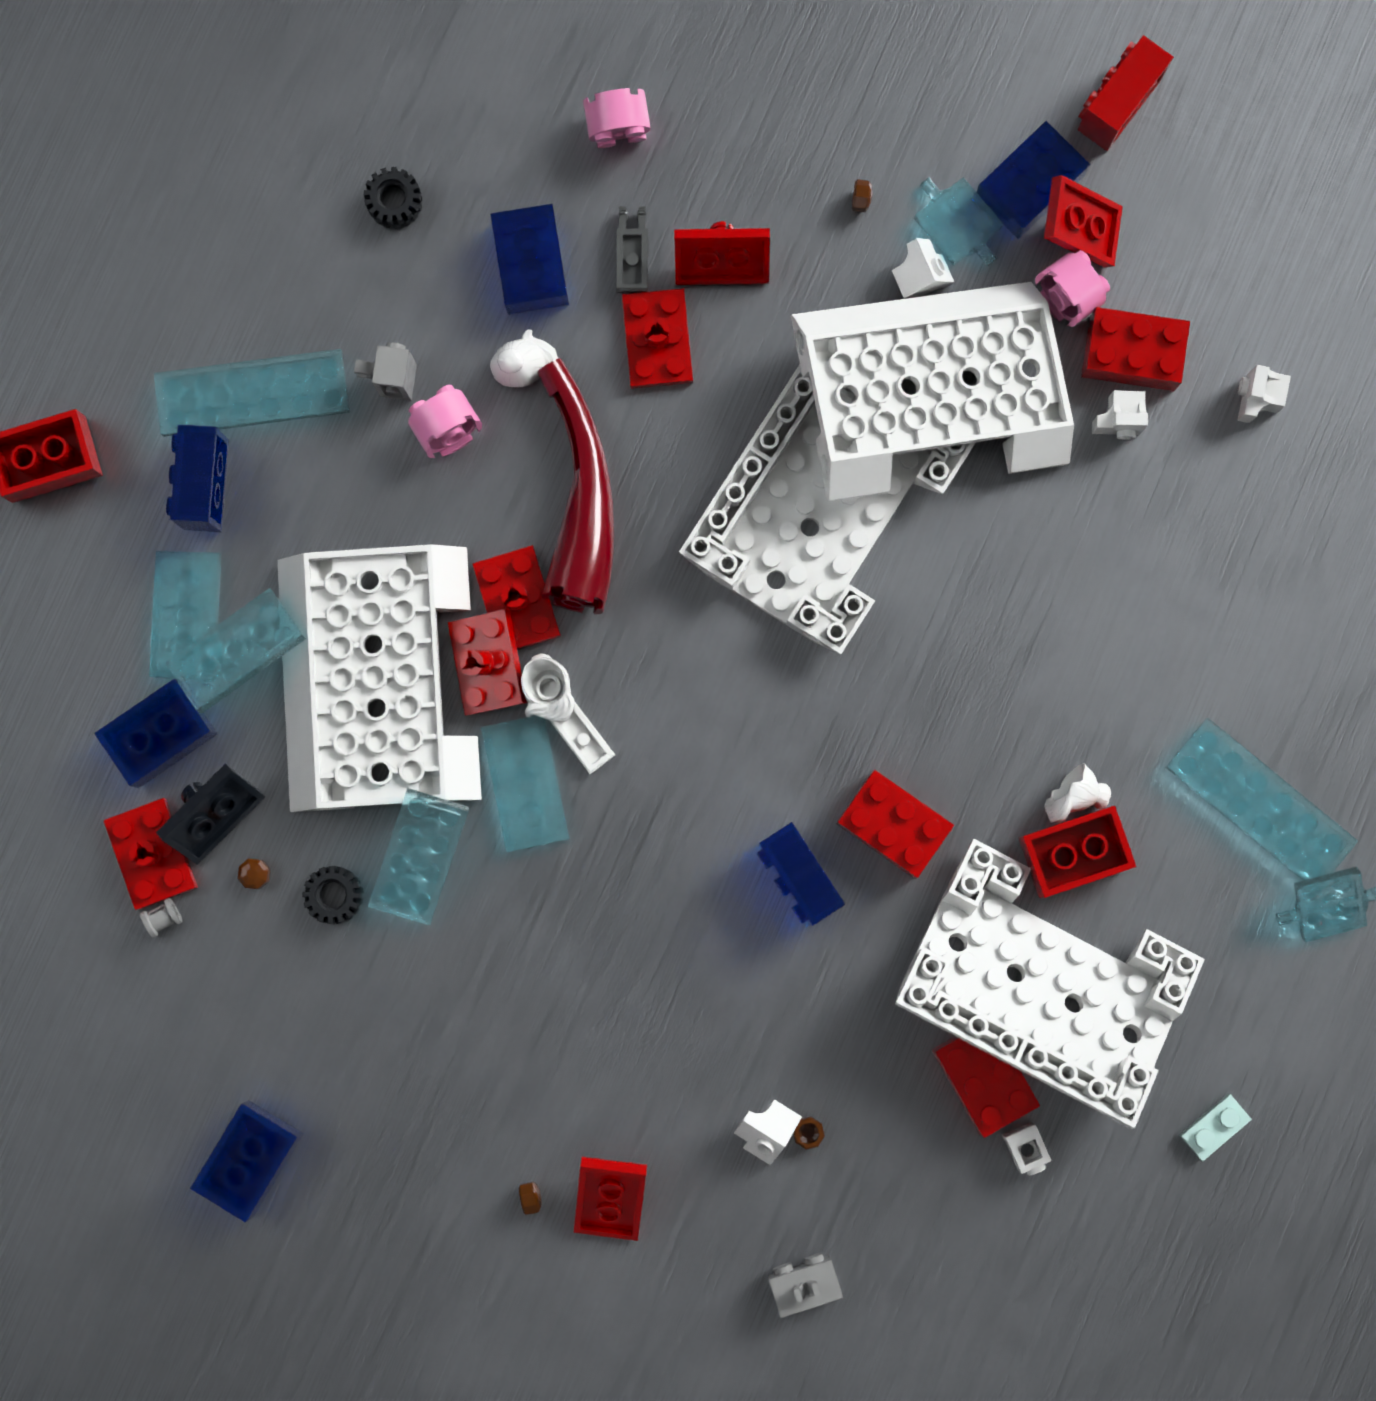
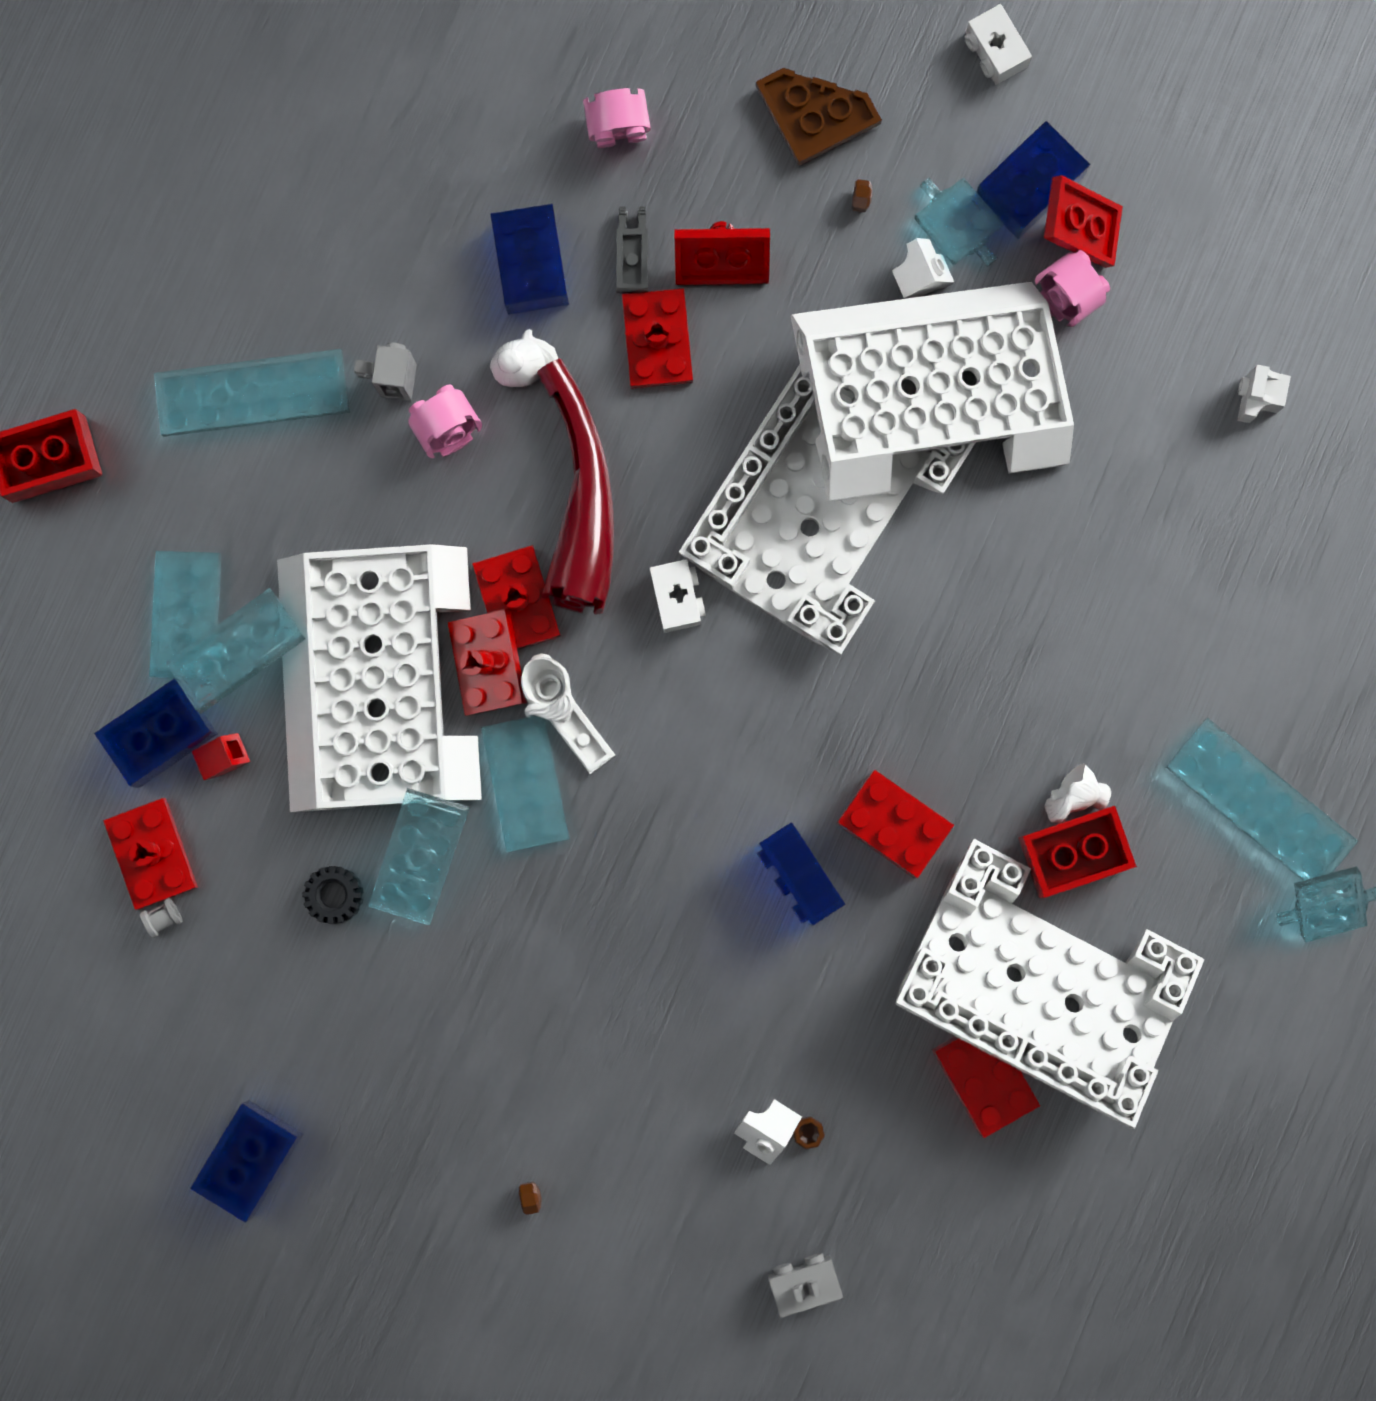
(198, 478): clear blue brick -> none
(209, 813): black plate -> none
(220, 756): none -> red brick
(254, 873): reddish brown tile -> none
(387, 180): black tyre -> none
(610, 1198): red plate -> none
(673, 614): none -> white brick
(815, 112): none -> reddish brown plate
(997, 29): none -> white brick
(1039, 1156): white brick -> none
(1123, 91): red brick -> none
(1124, 417): white brick -> none
(1135, 349): red brick -> none
(1215, 1127): light aqua plate -> none

